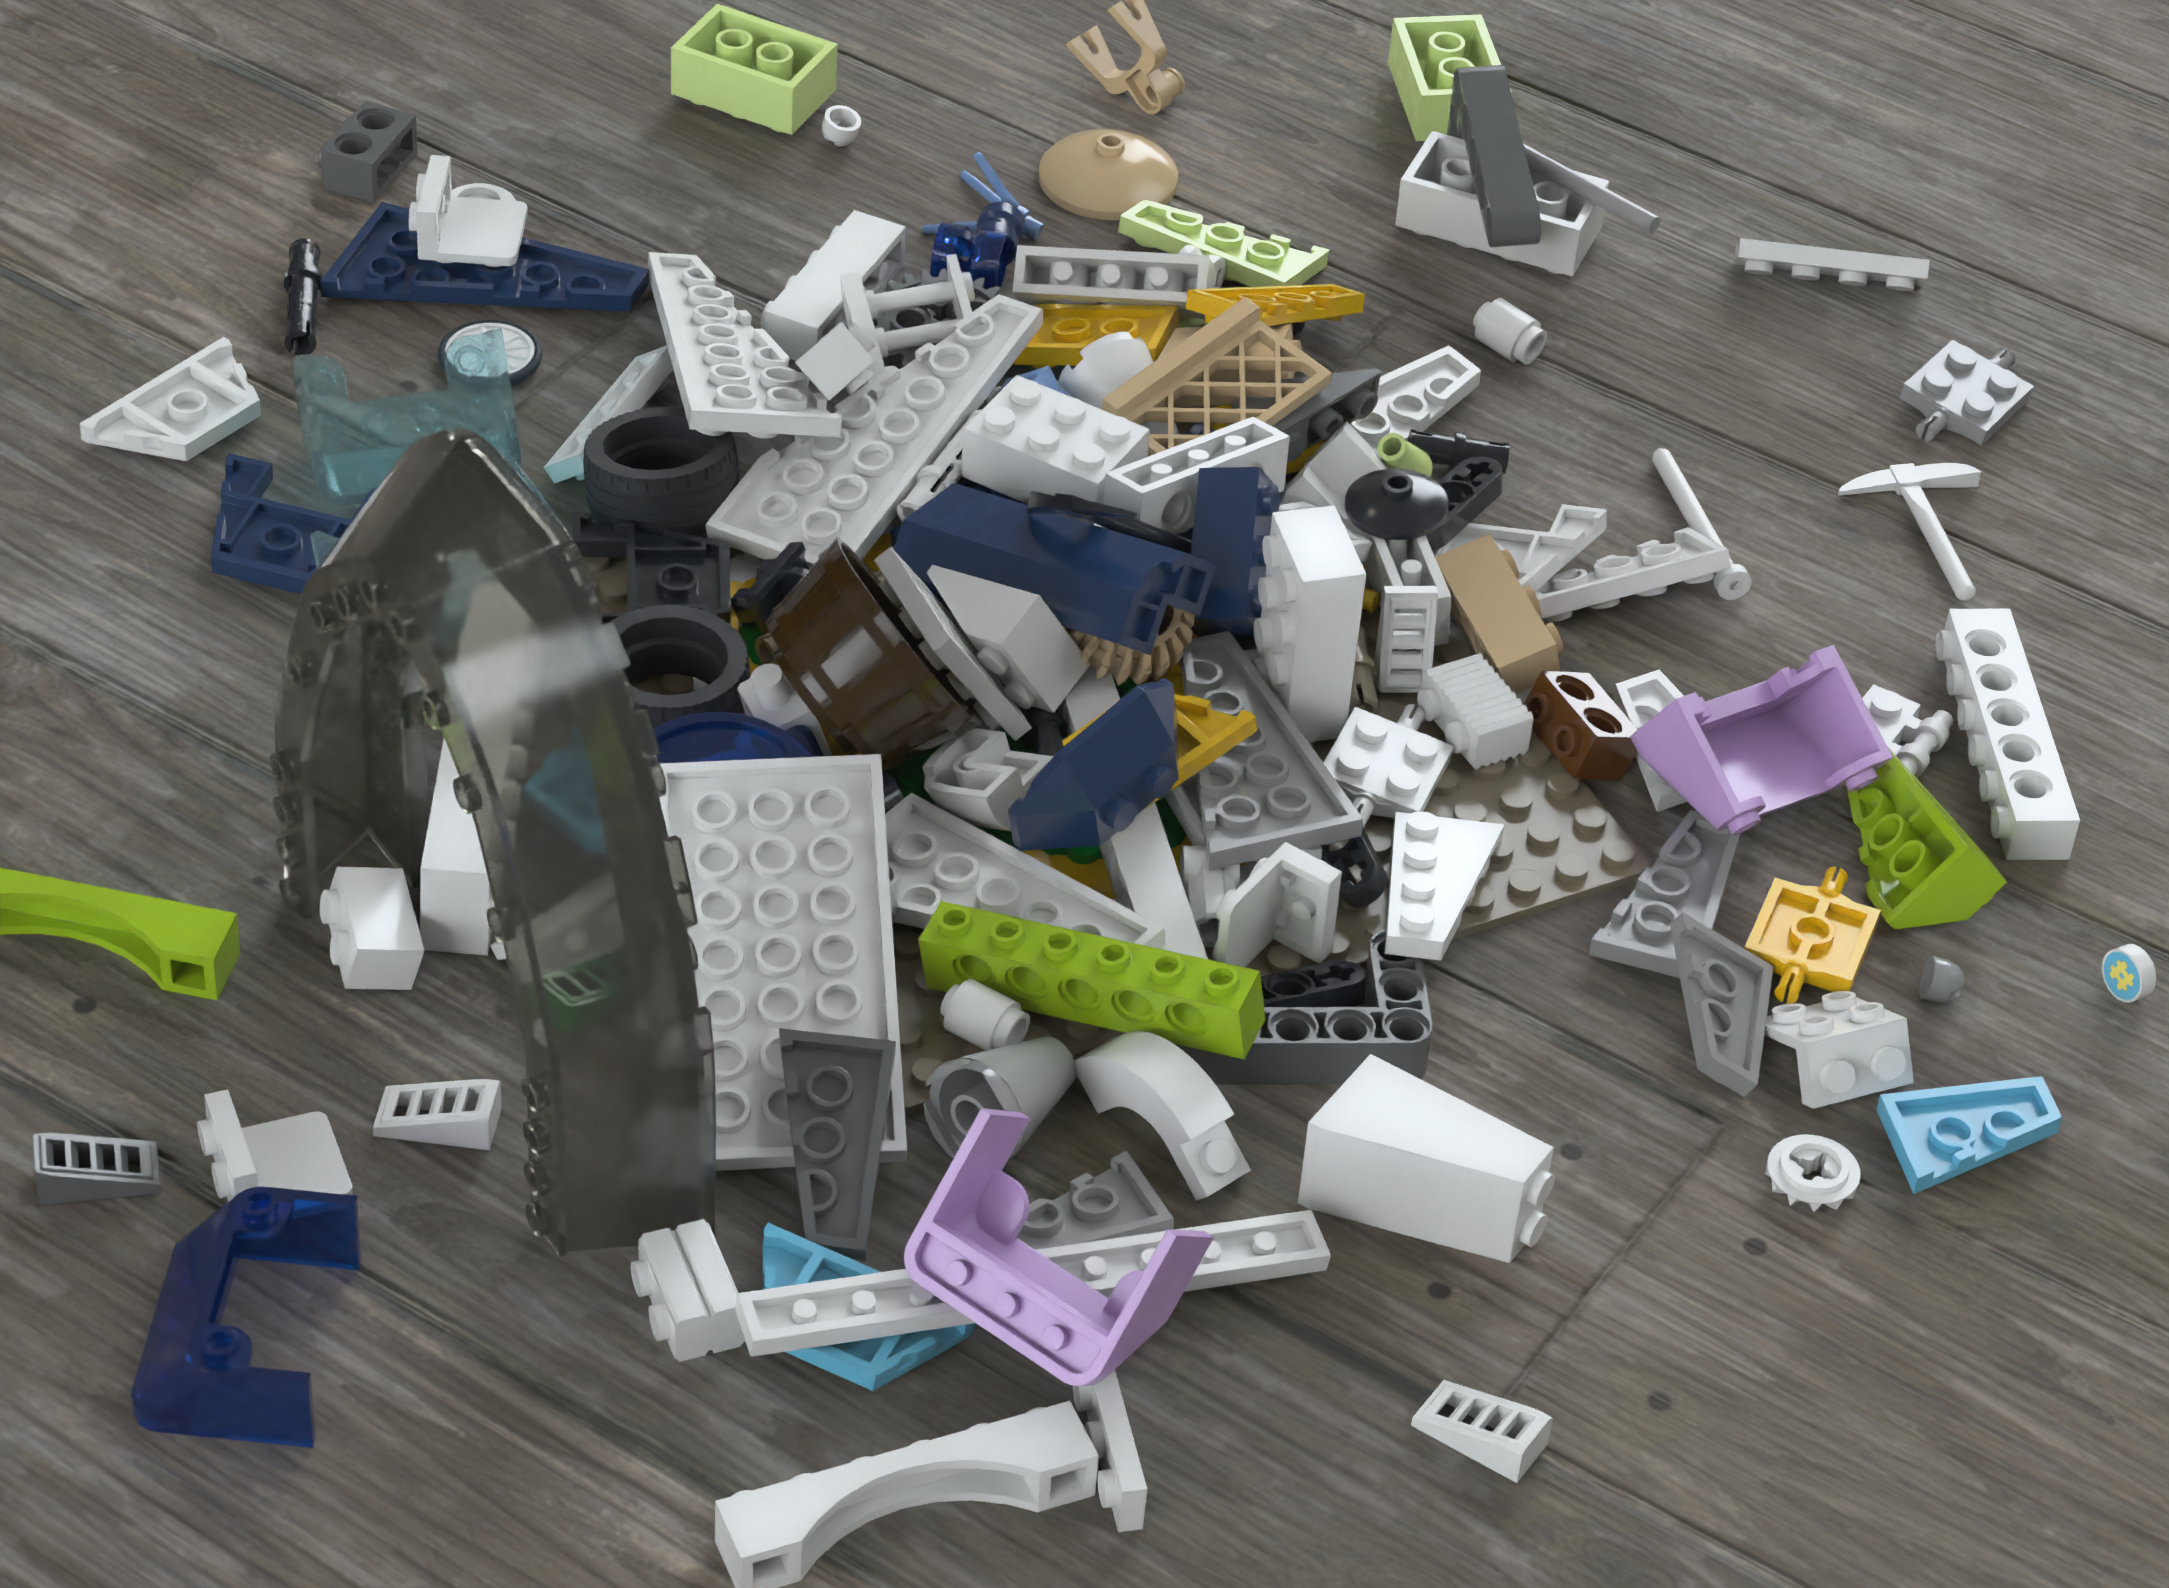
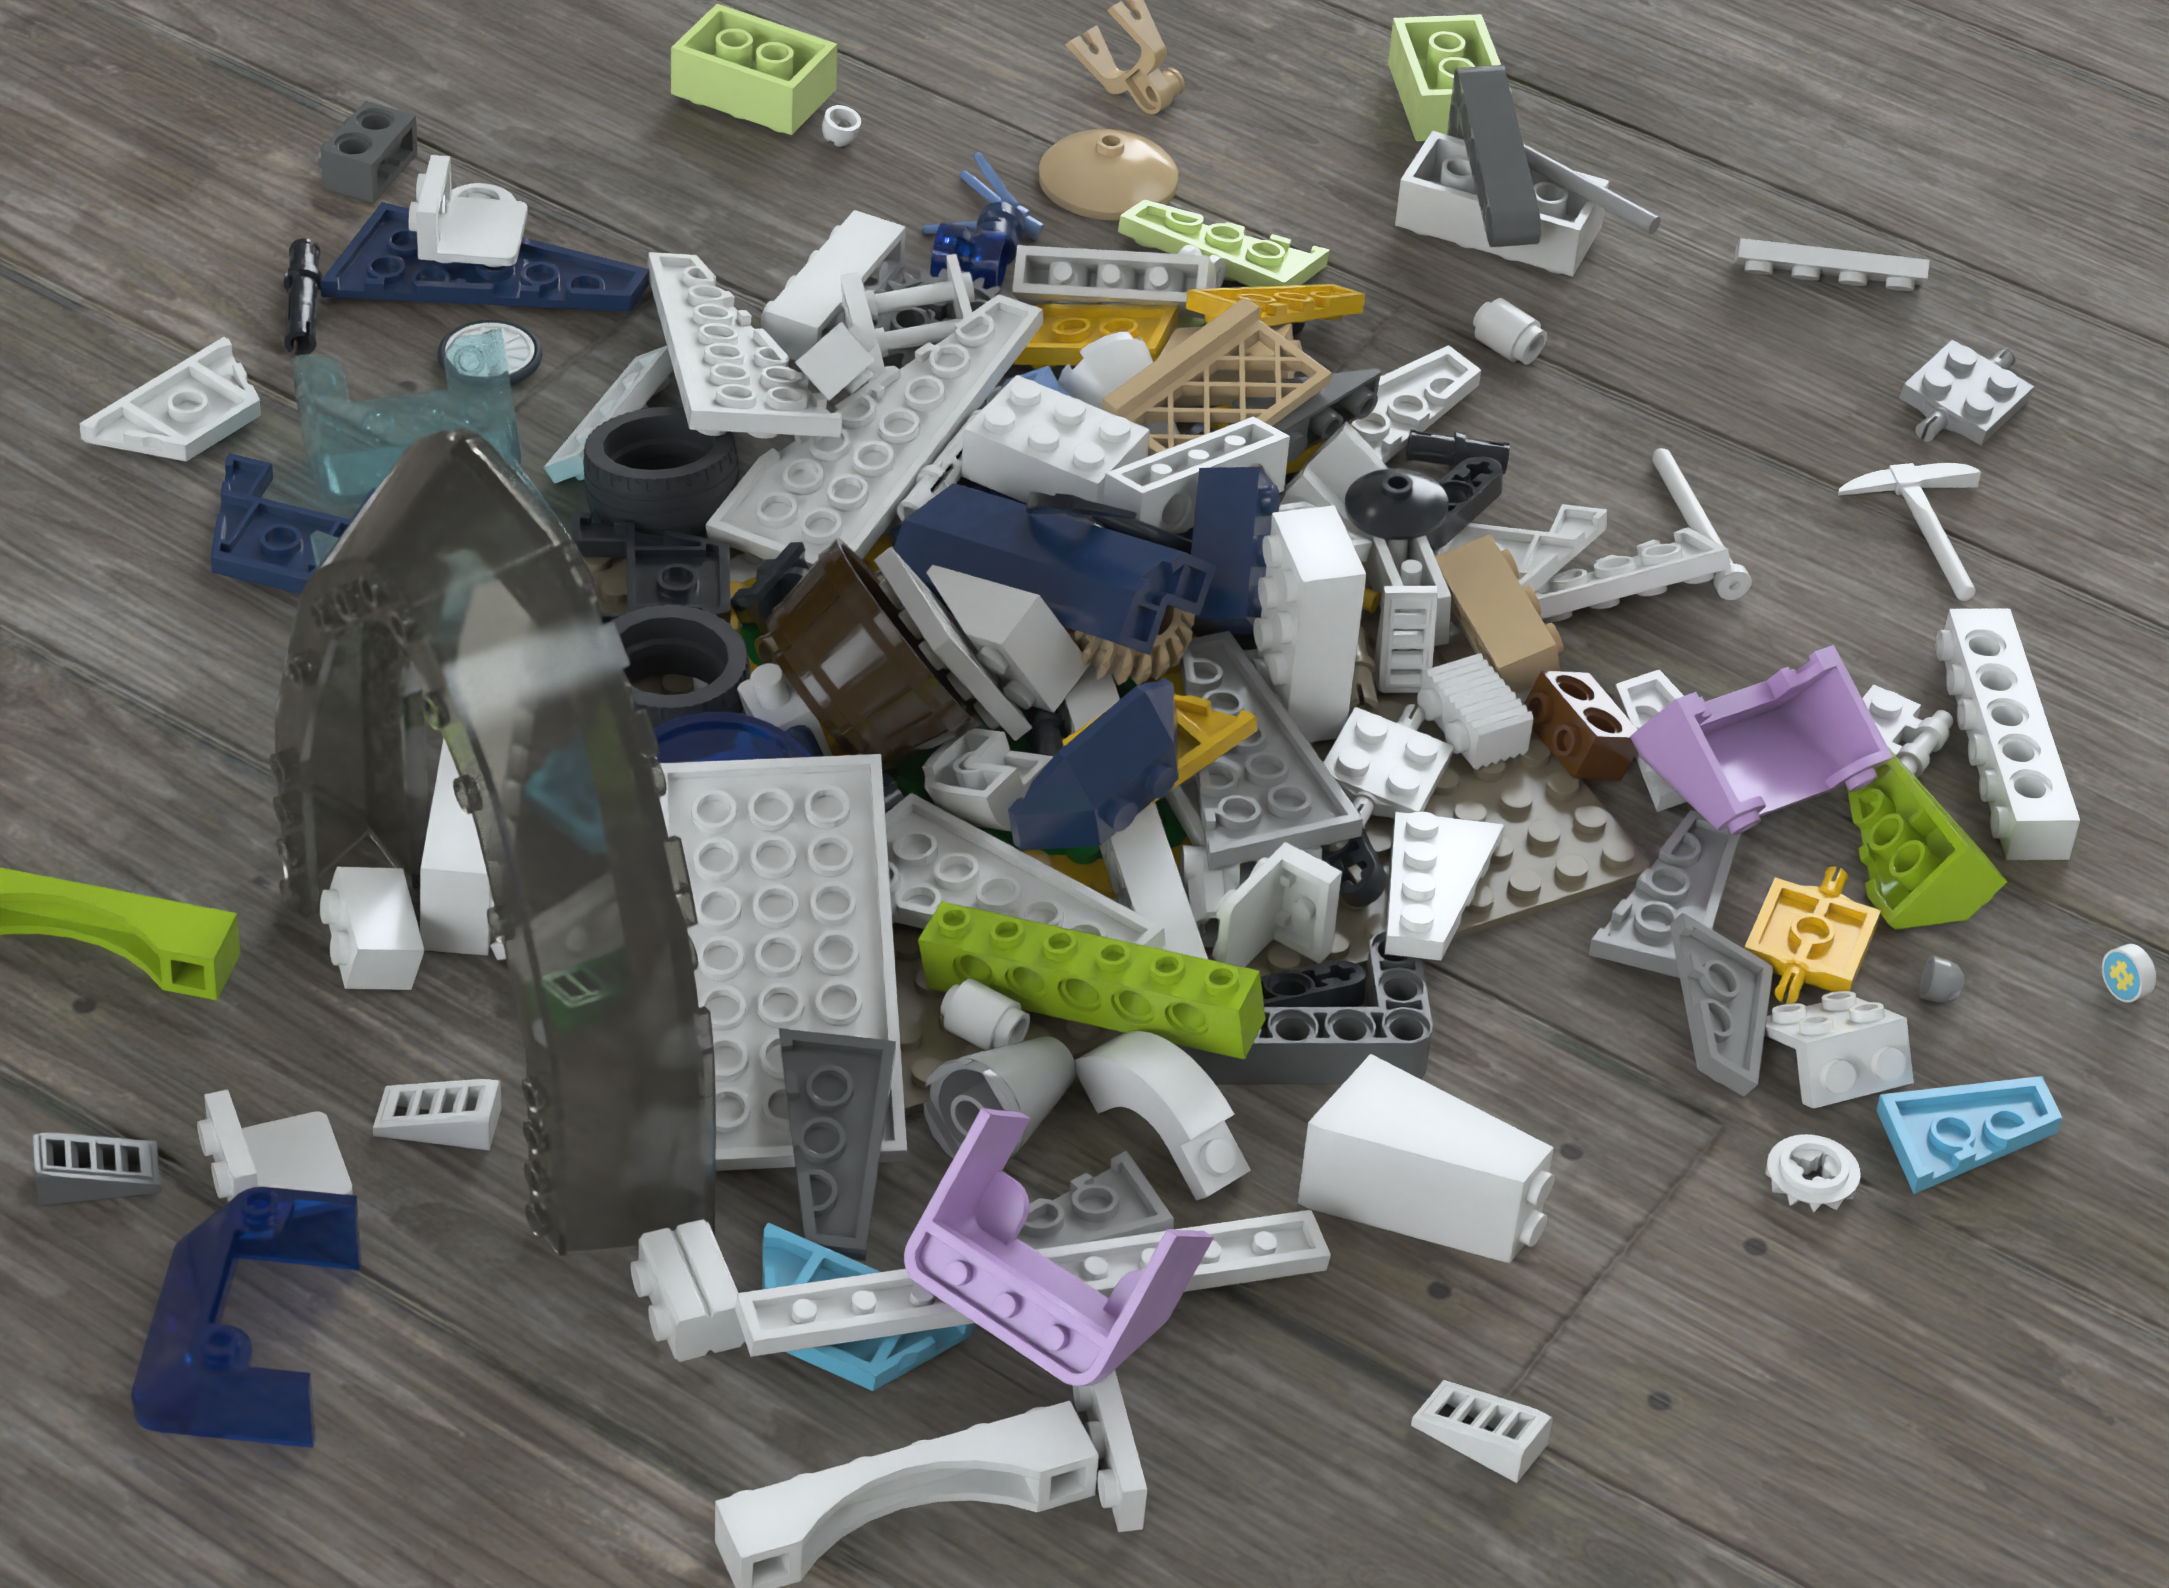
(1401, 454): yellowish green cone -> none

